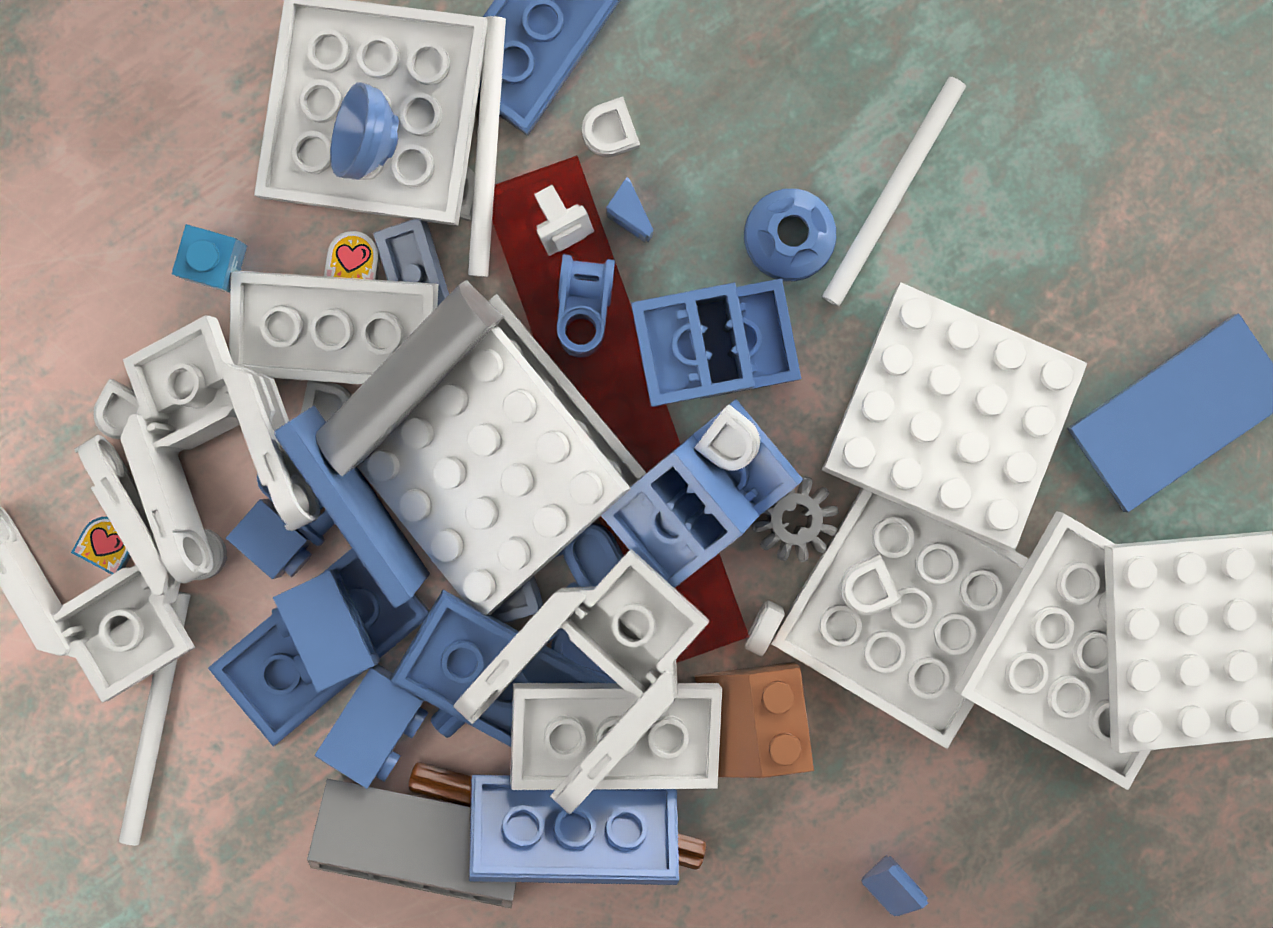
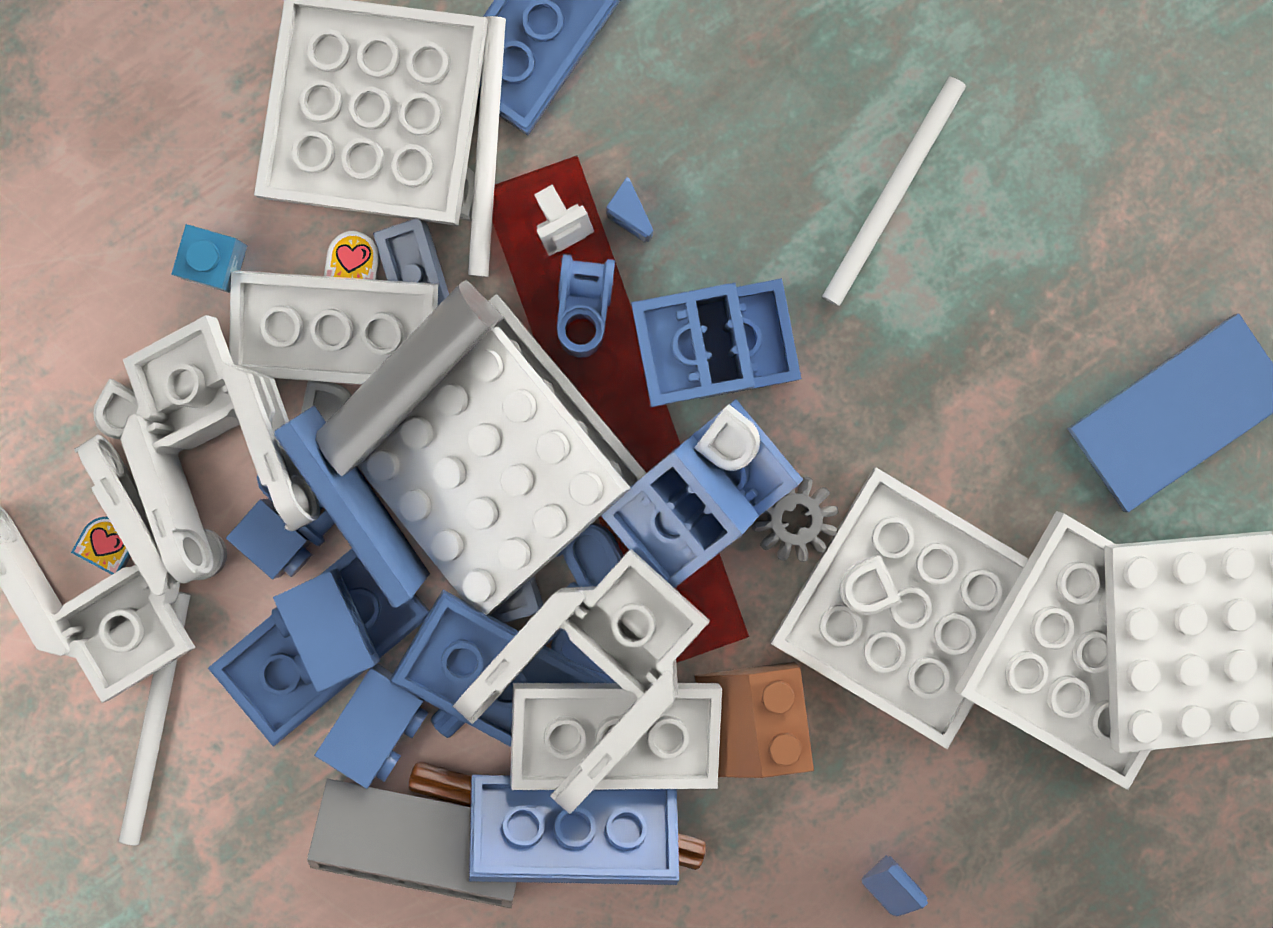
(362, 133): medium blue piece -> none
(609, 129): white tile -> none
(764, 628): white tile -> none
(775, 257): medium blue piece -> none
(955, 417): white plate -> none

